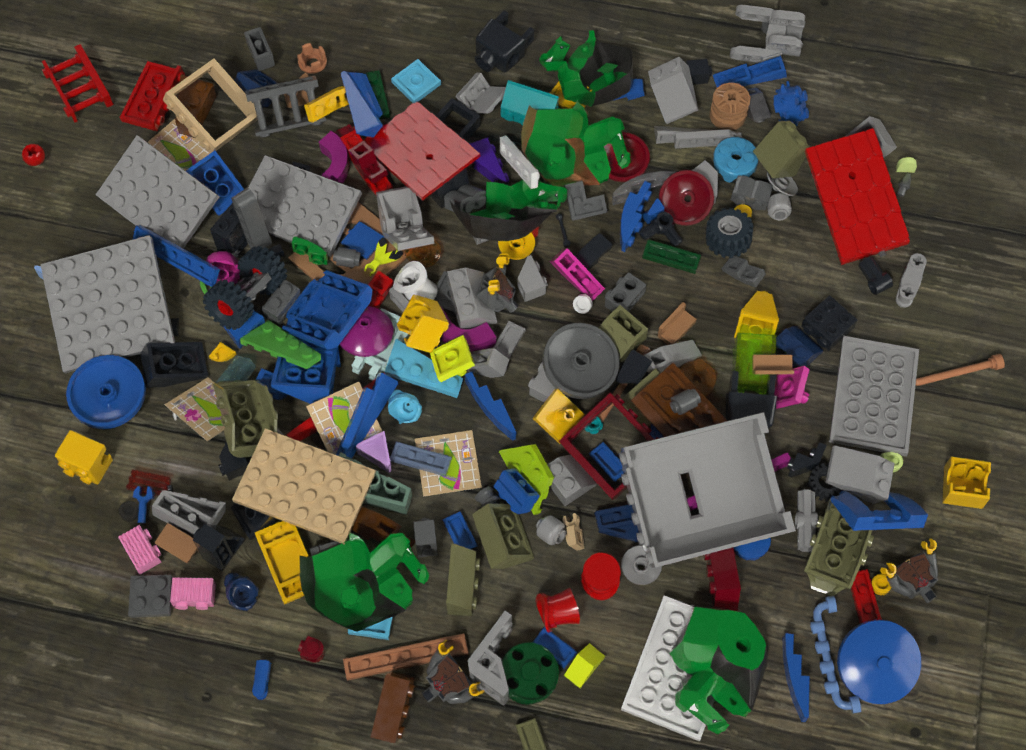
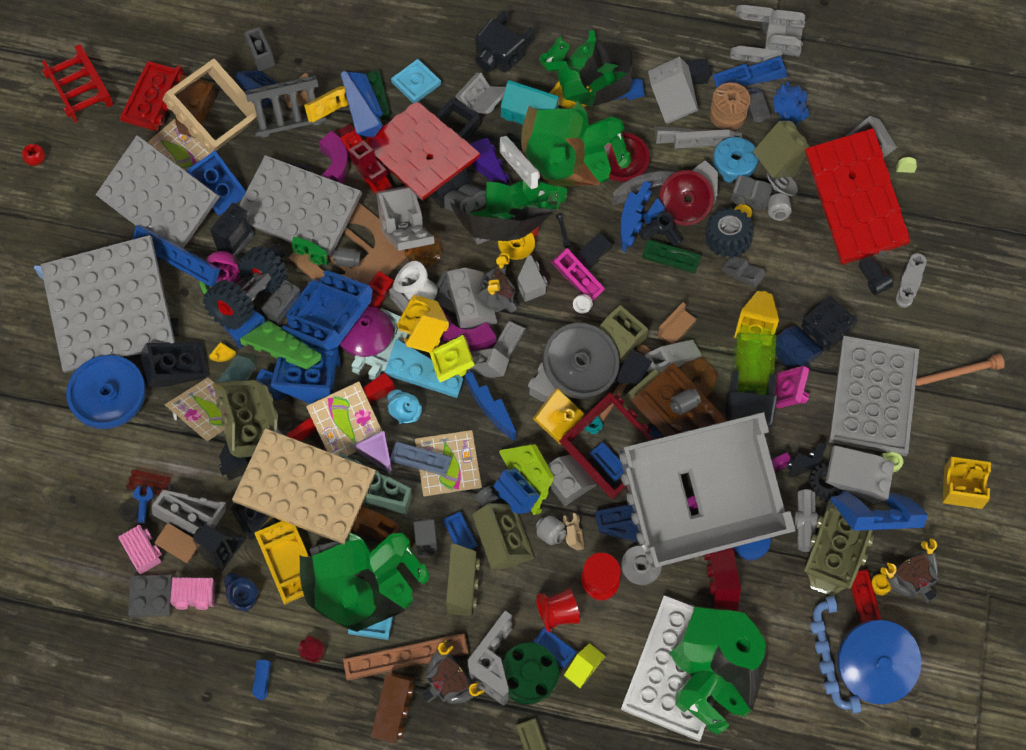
(83, 458): yellow piece -> none
(251, 219): dark grey beam -> none
(309, 53): nougat piece -> none
(362, 239): blue piece -> none
(366, 412): blue wedge -> none
(381, 258): neon yellow piece -> none
(579, 205): dark grey plate -> none
(628, 297): dark grey brick -> none
(772, 364): medium nougat panel -> none
(797, 683): blue slope -> none
(904, 185): dark grey bar -> none

